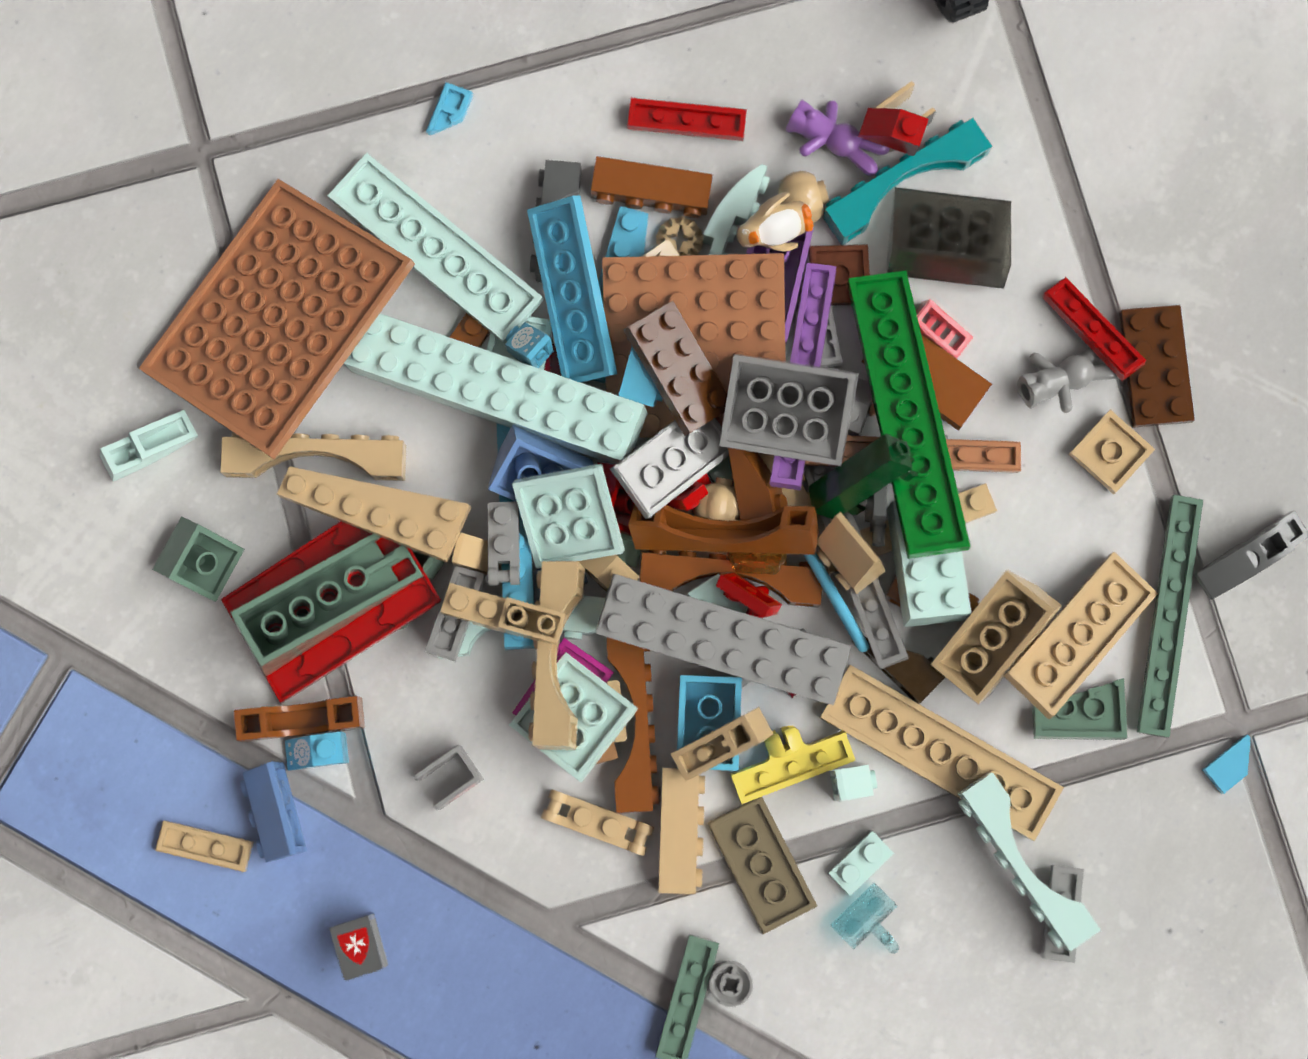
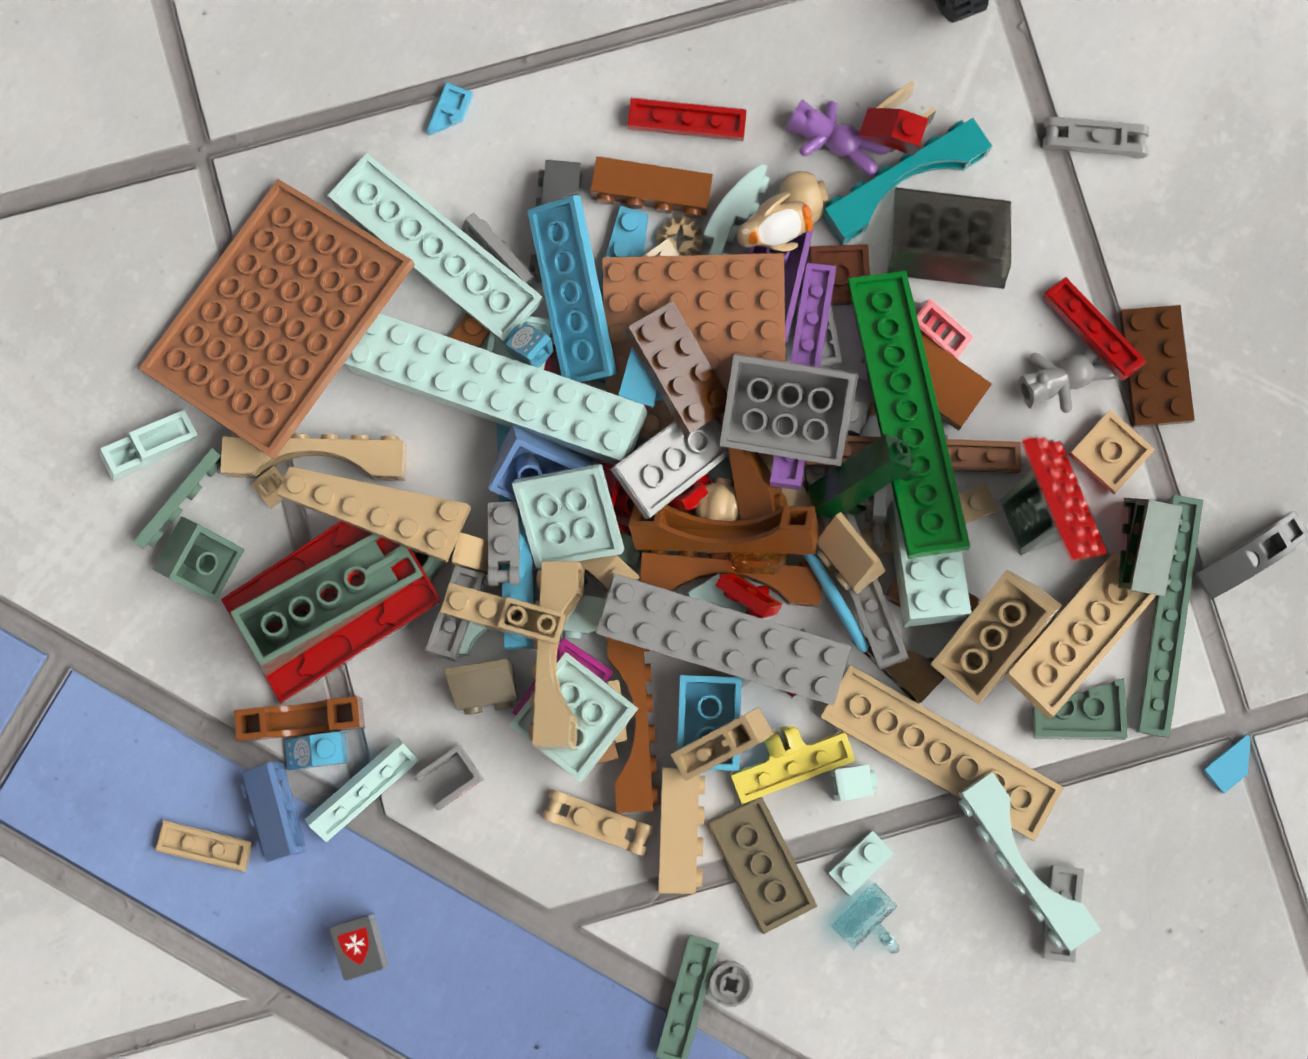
(171, 508): none -> sand green plate
(268, 486): none -> tan tile
(361, 790): none -> light aqua plate
(482, 234): none -> light grey plate
(483, 686): none -> dark tan slope
(1051, 505): none -> red piece
(1096, 136): none -> light grey plate
(1149, 546): none -> wedge

